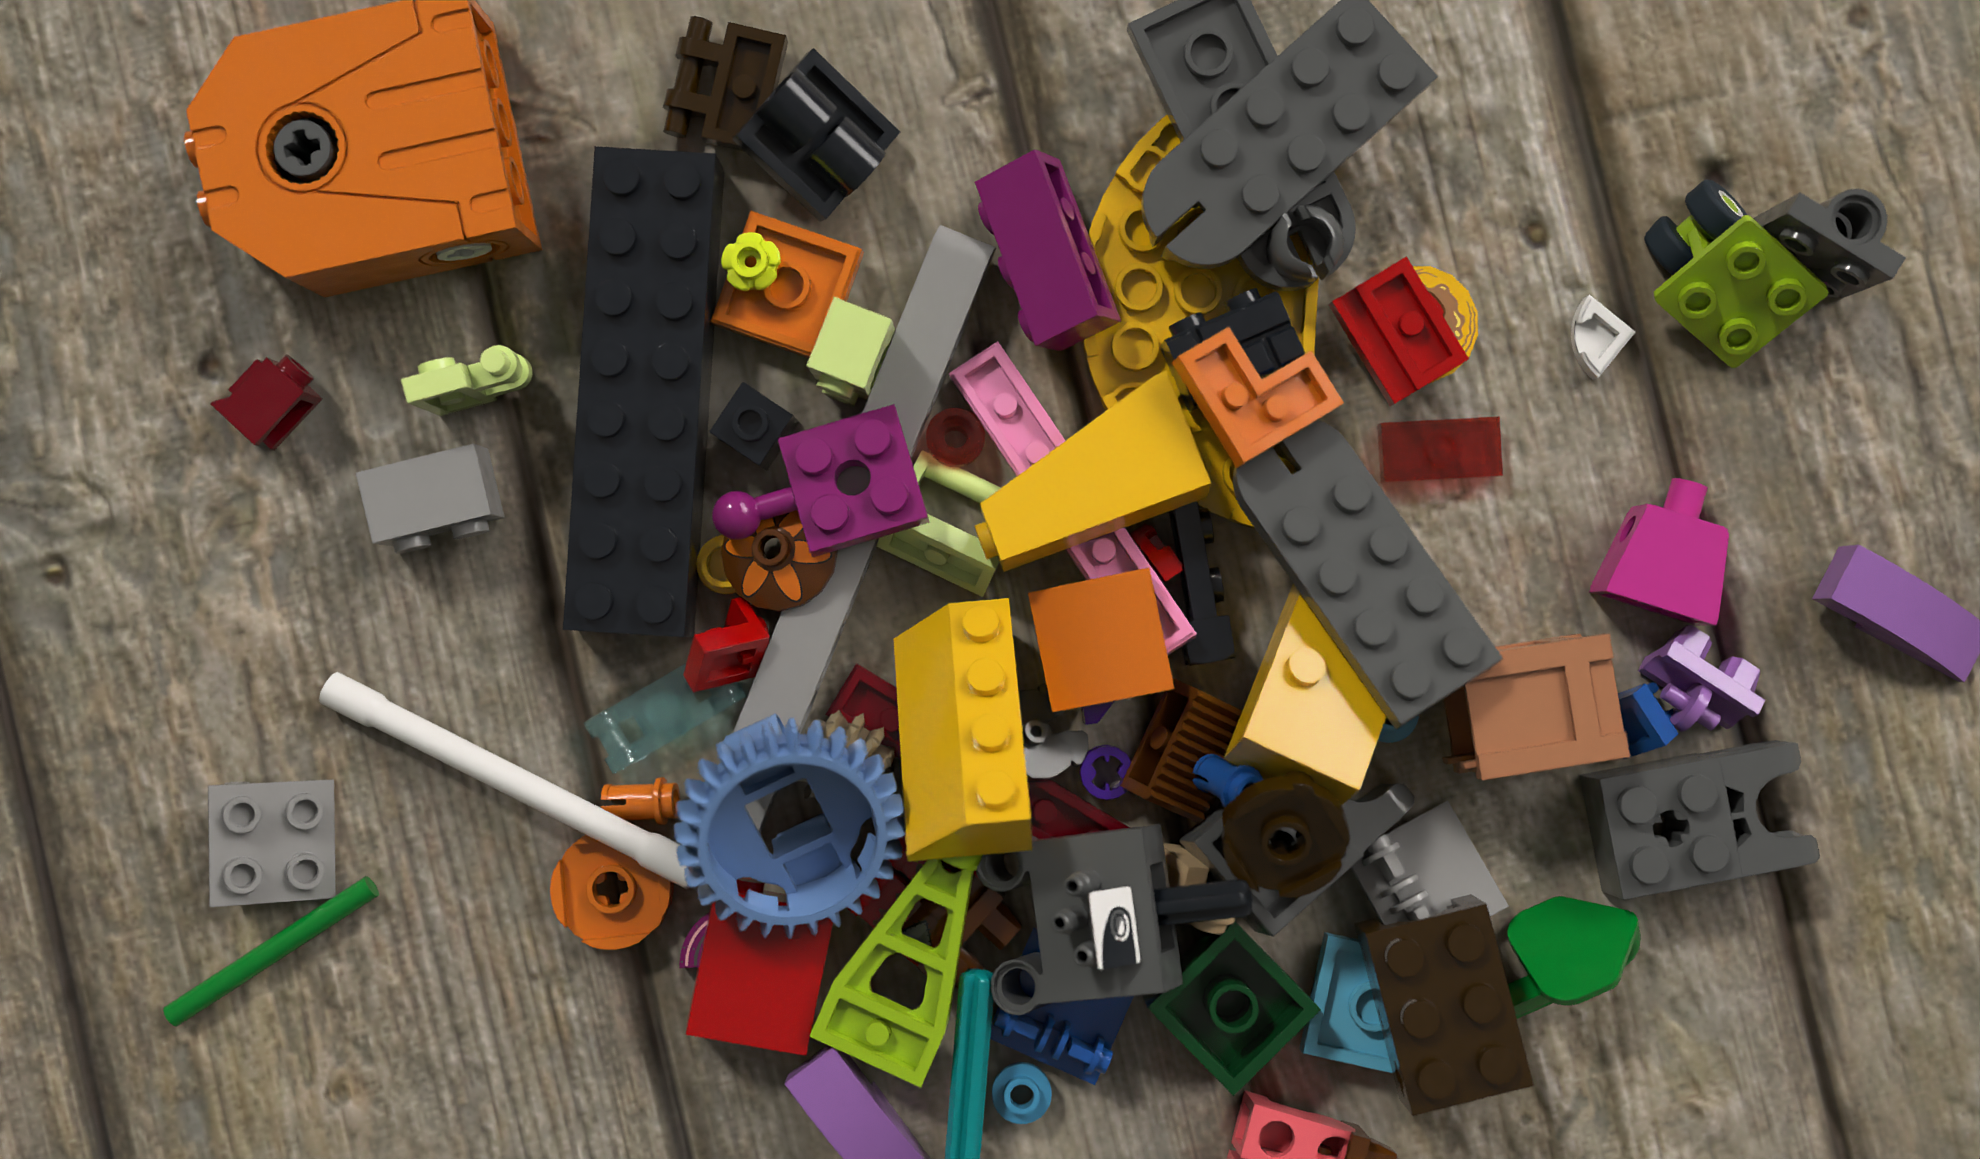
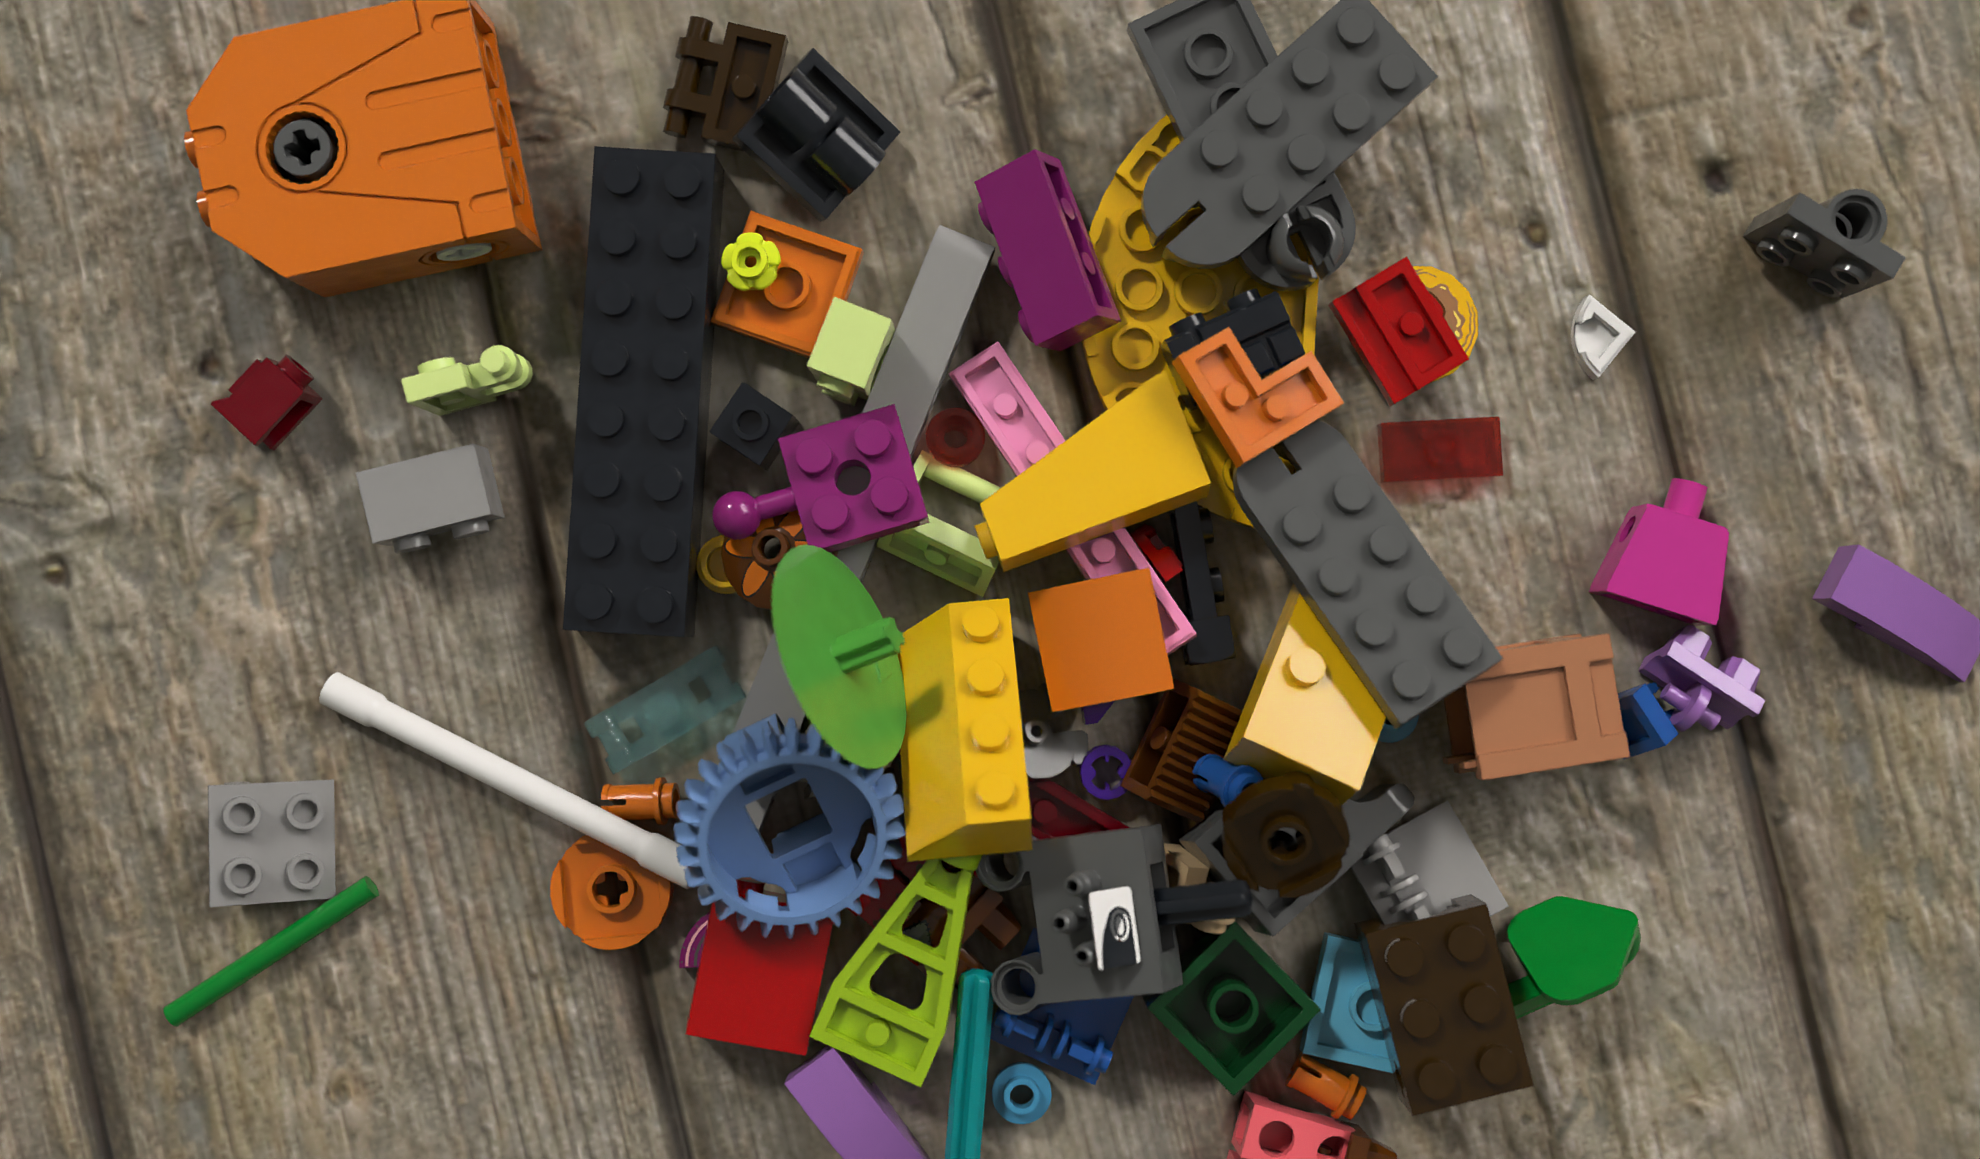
(729, 652): red bracket -> none
(824, 609): none -> bright green piece
(1327, 1086): none -> orange pin
(1708, 816): dark grey brick -> none
(1729, 276): lime plate -> none

